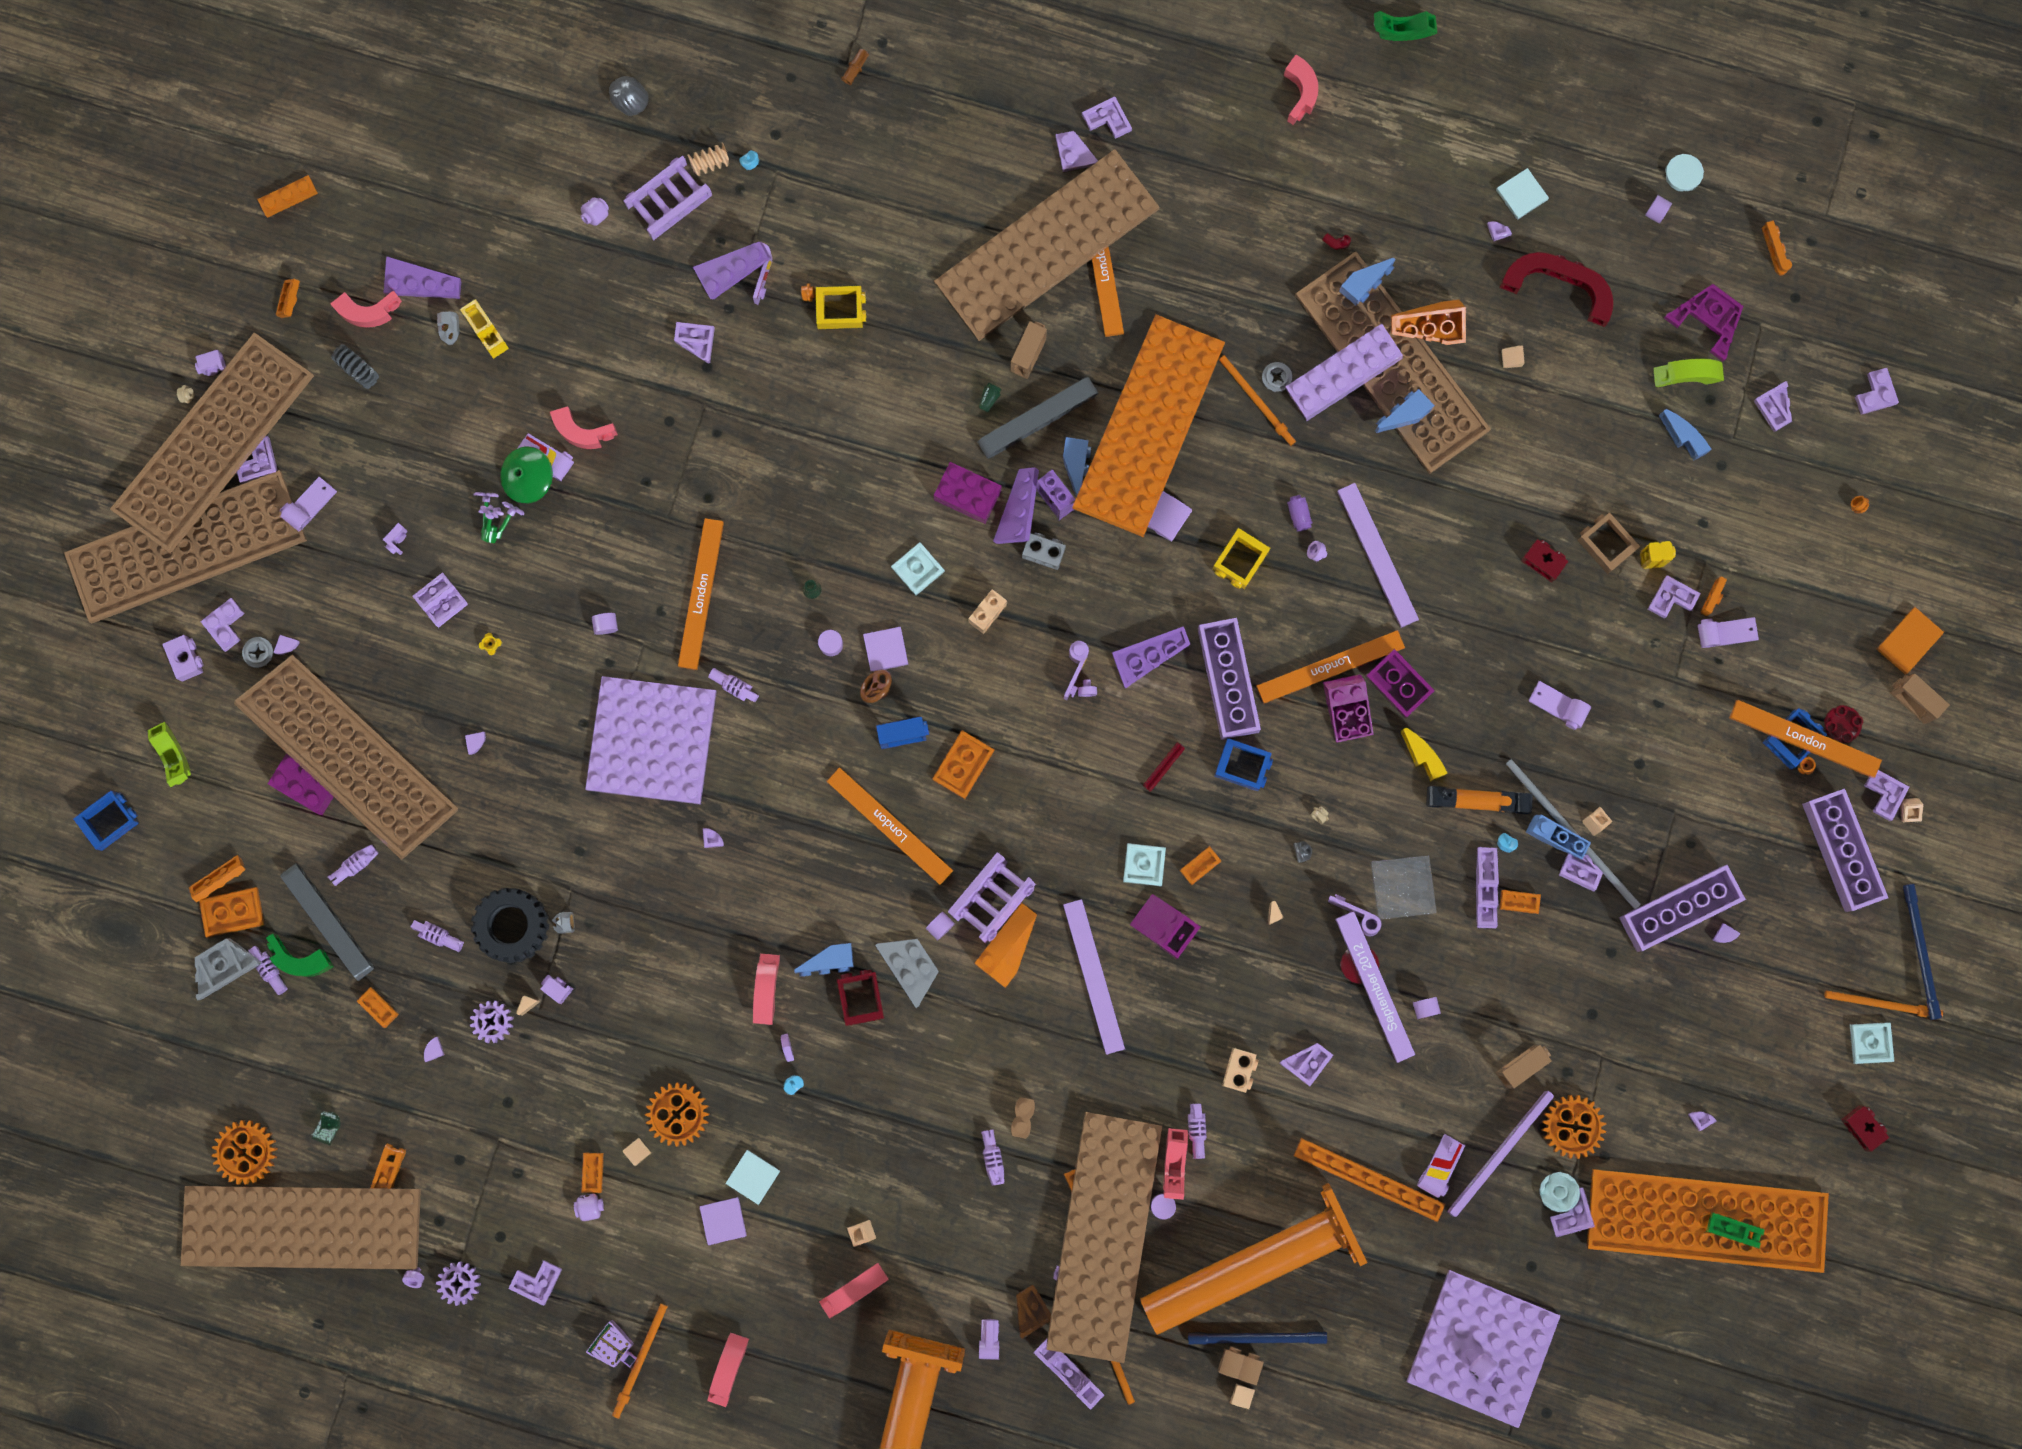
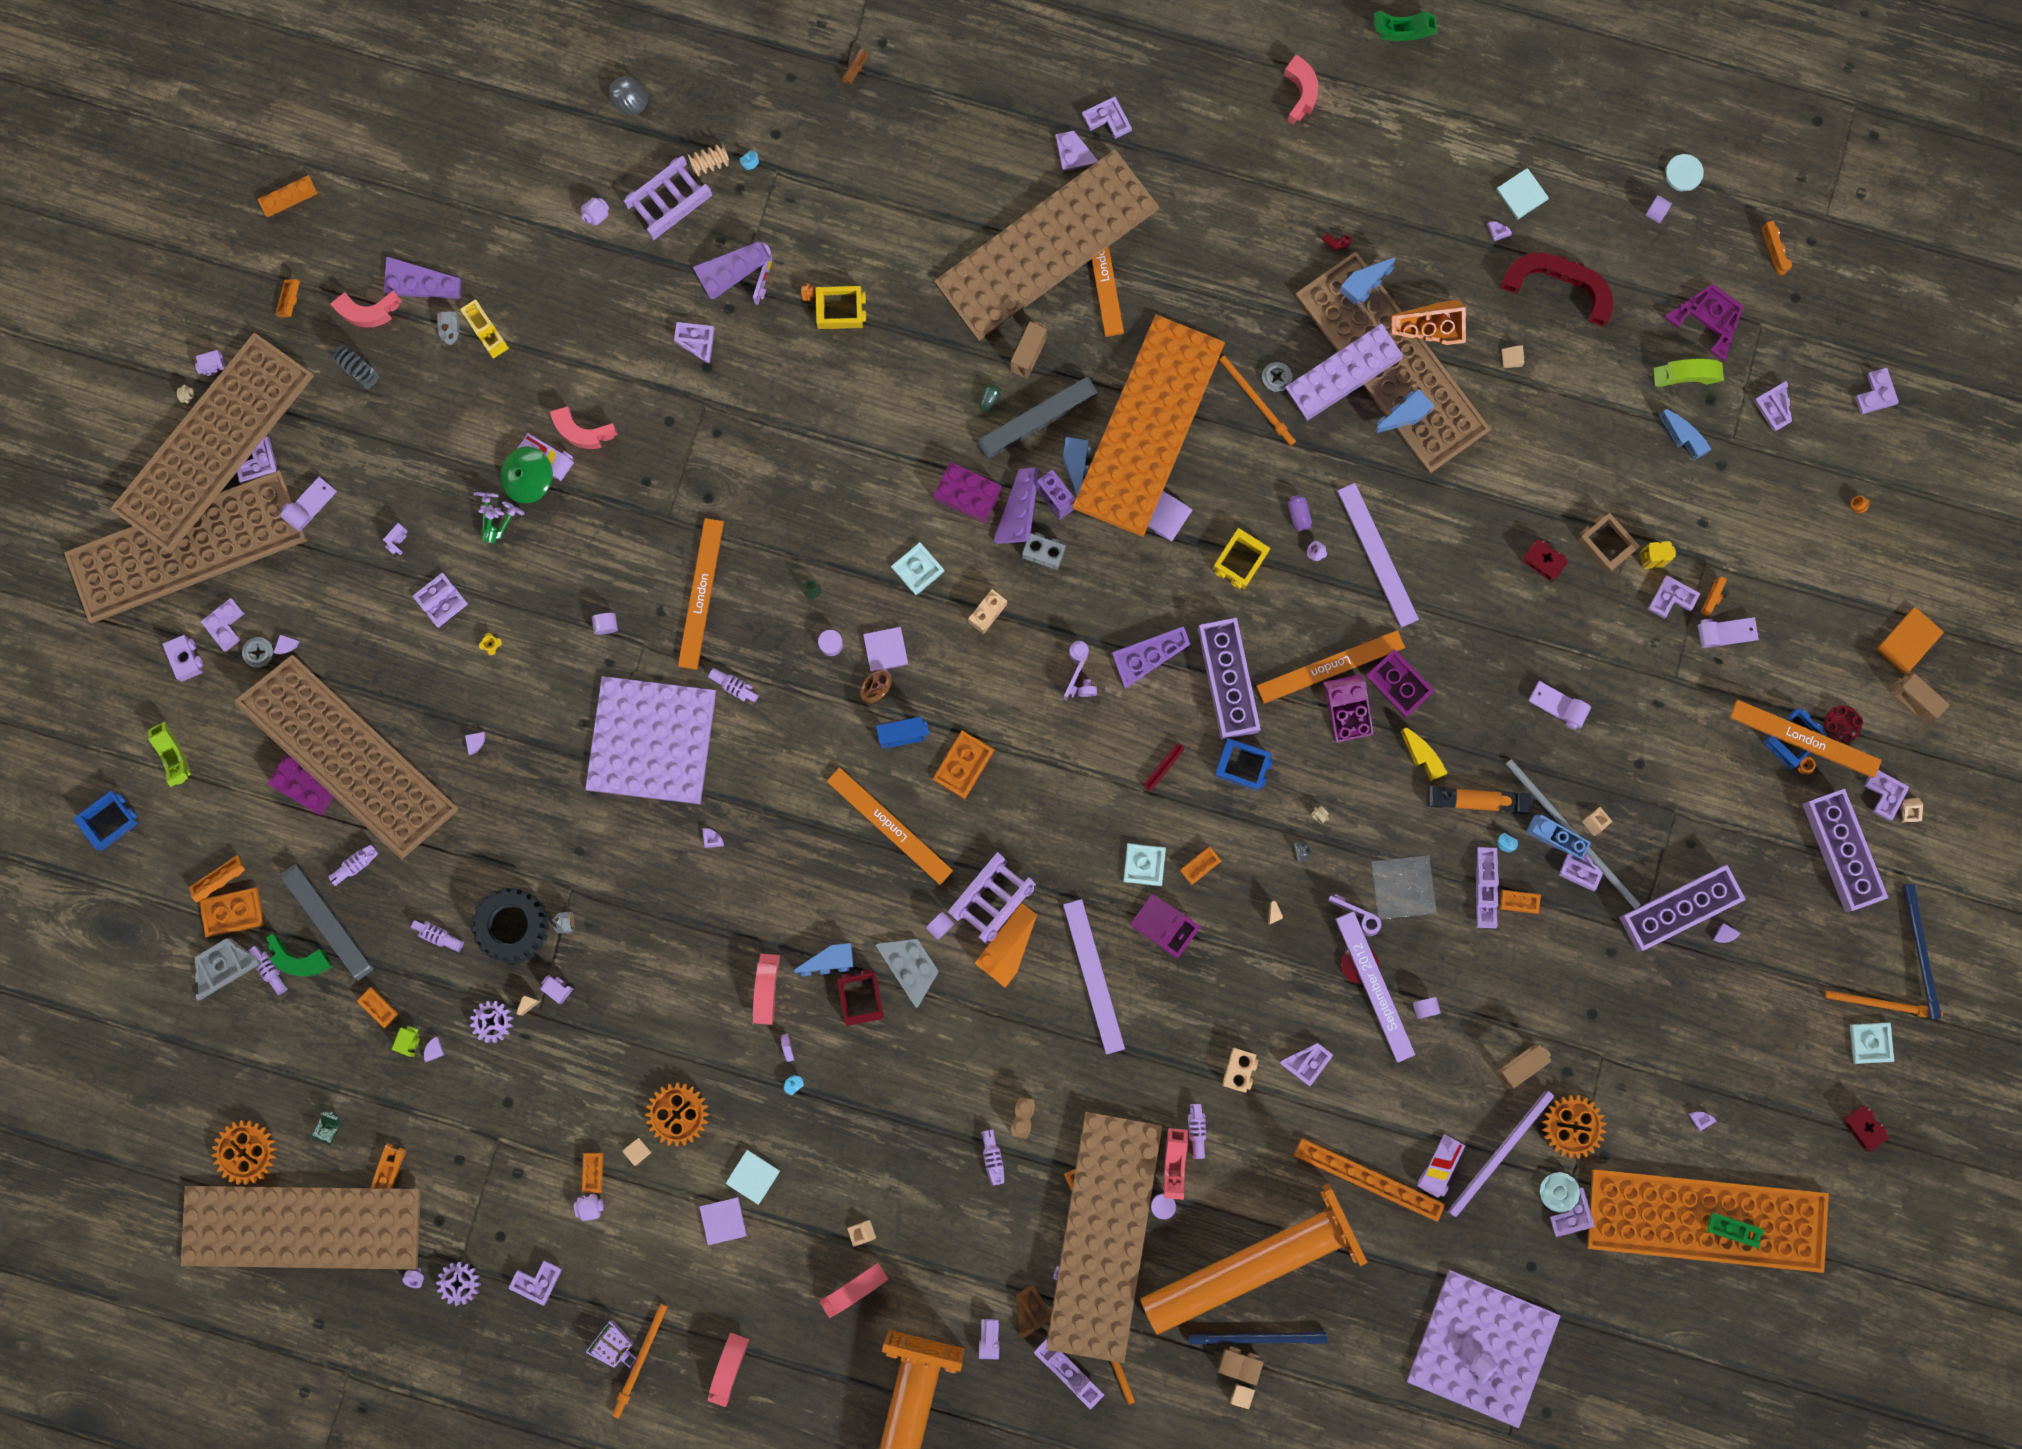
(406, 1041): none -> lime brick

